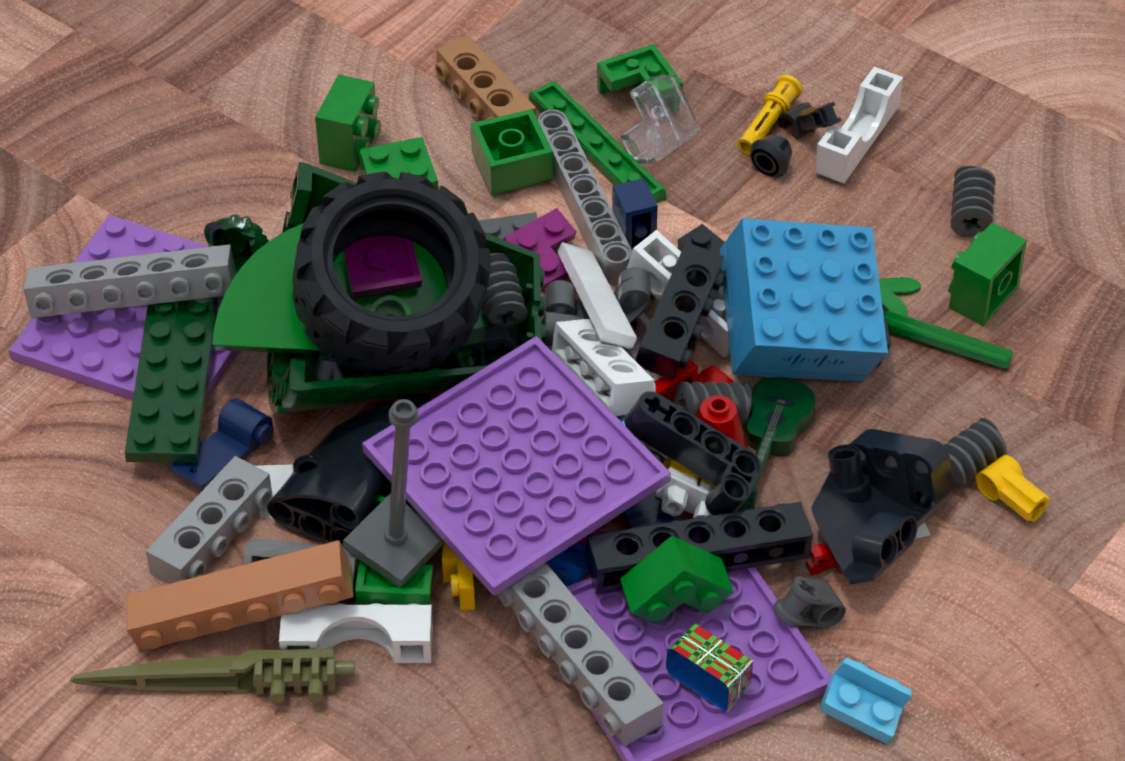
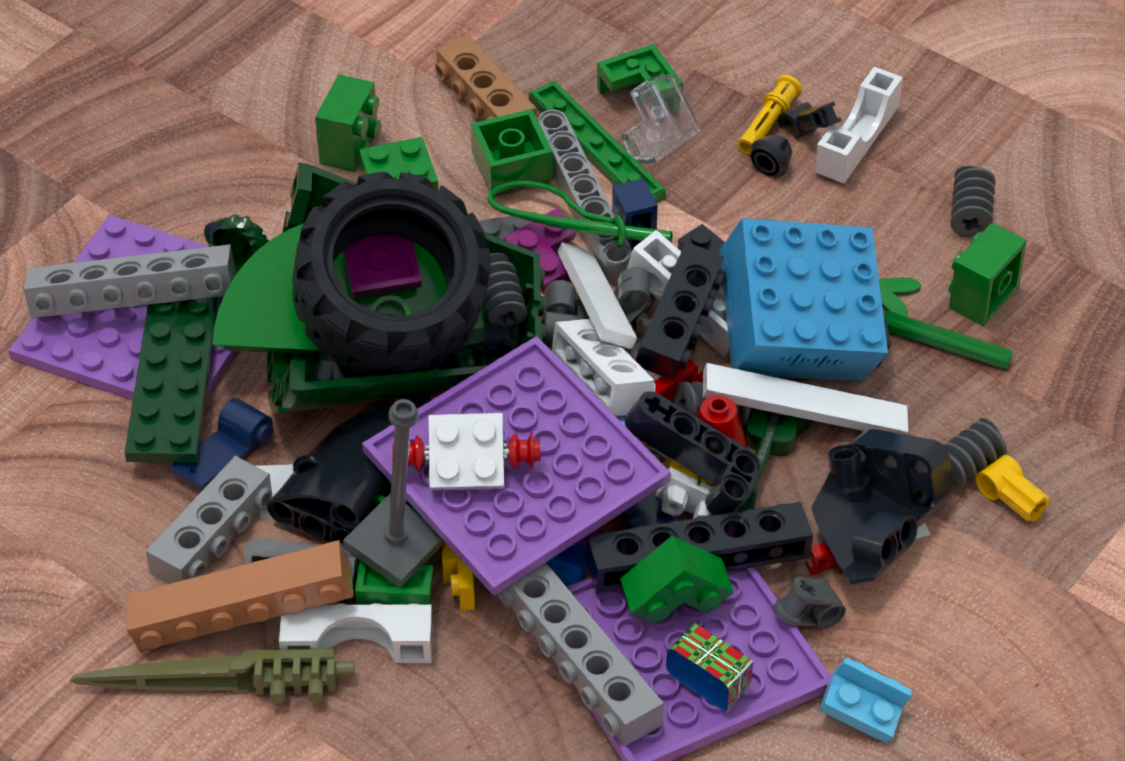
(470, 451): none -> white plate
(600, 226): none -> green piece
(804, 400): none -> white tile

